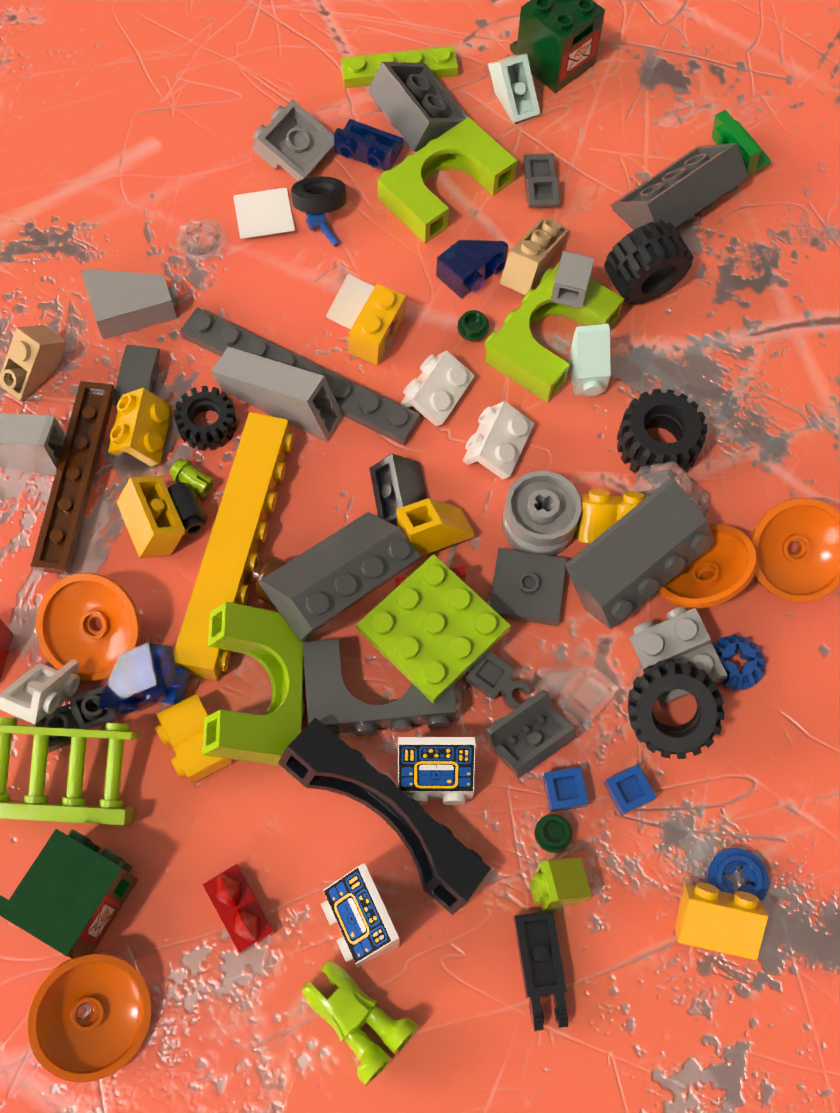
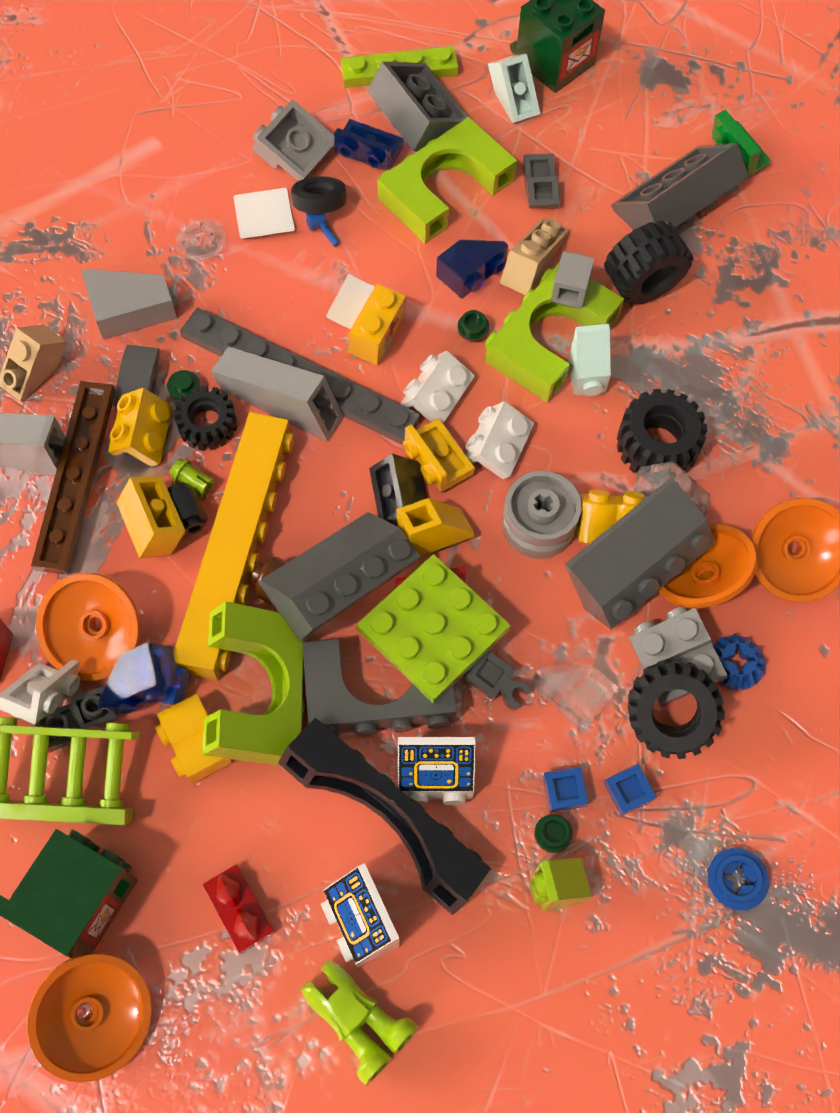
(181, 383): none -> dark green plate
(437, 454): none -> yellow bracket
(528, 586): dark grey plate -> none
(530, 734): dark grey bracket -> none
(541, 965): black hinge -> none
(721, 920): yellow brick -> none

